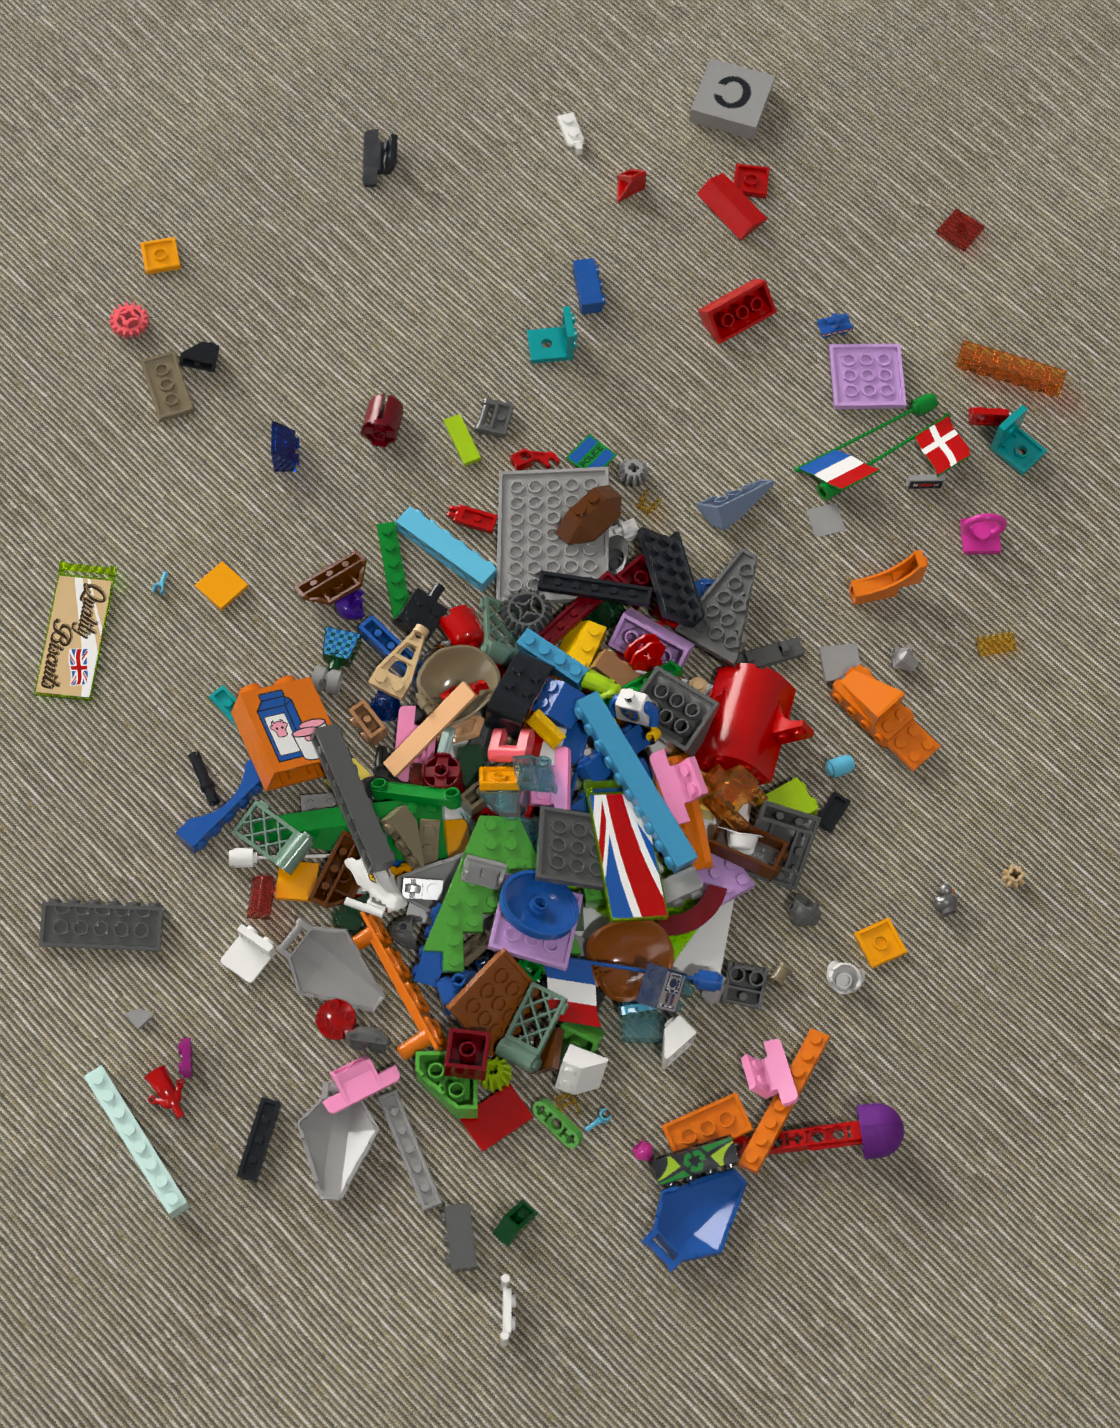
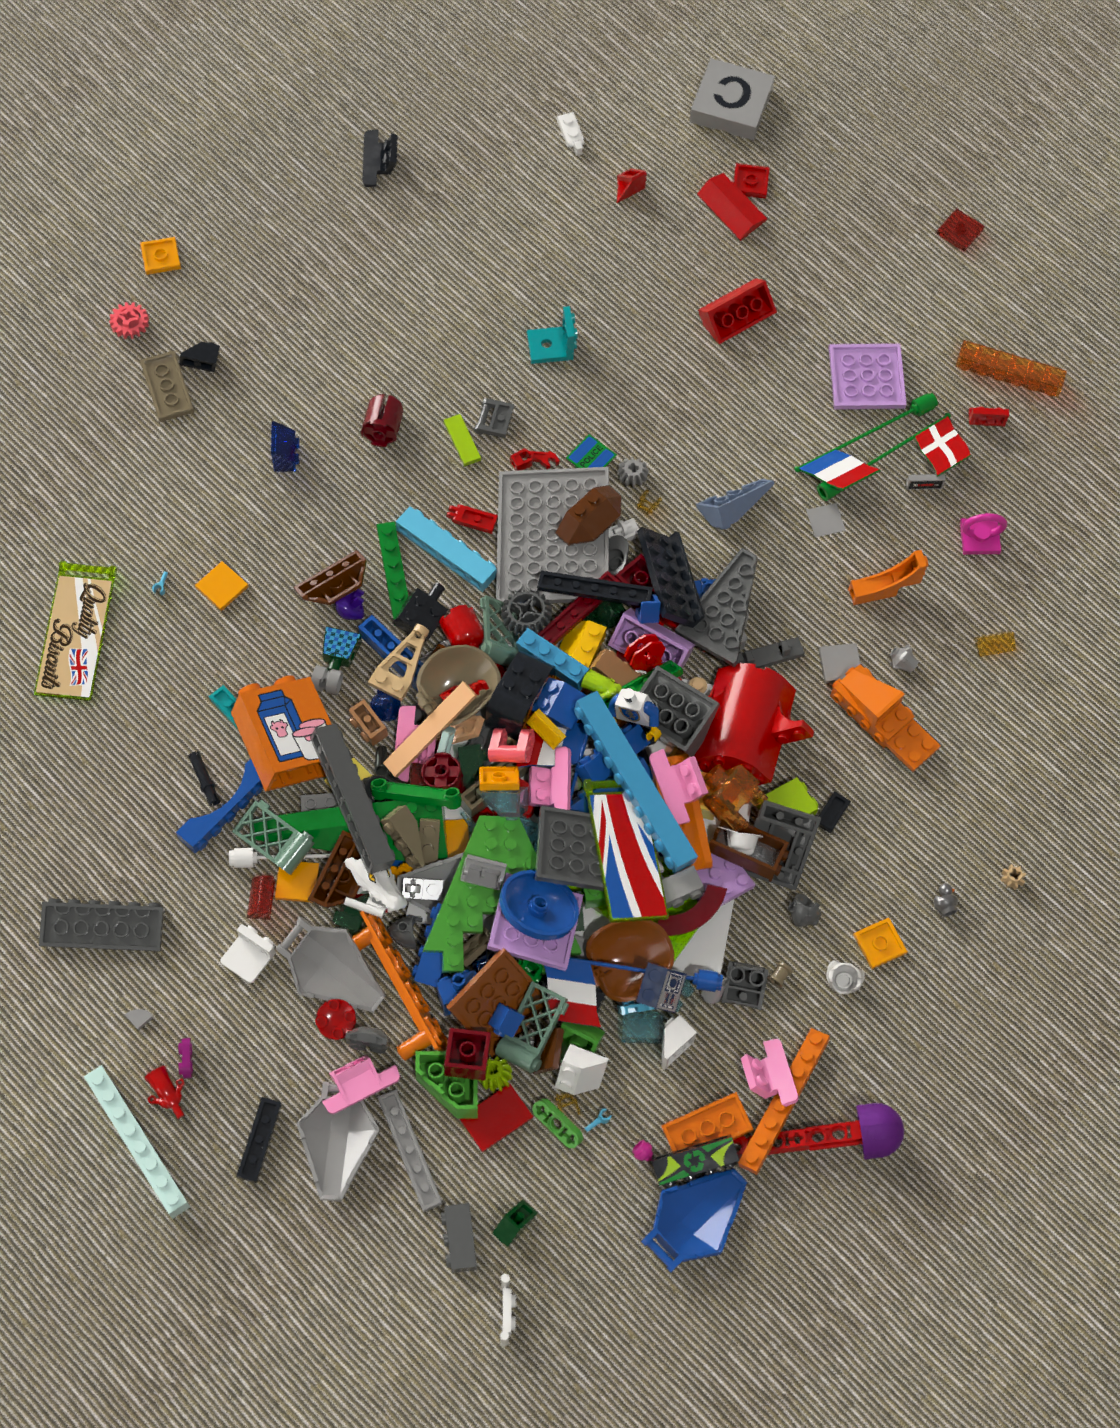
(505, 1020): none -> blue brick
(534, 773): clear light blue slope -> none
(588, 286): blue brick -> none
(649, 611): none -> blue panel
(834, 325): blue hips -> none
(839, 766): medium azure brick -> none
(1011, 437): teal bracket -> none

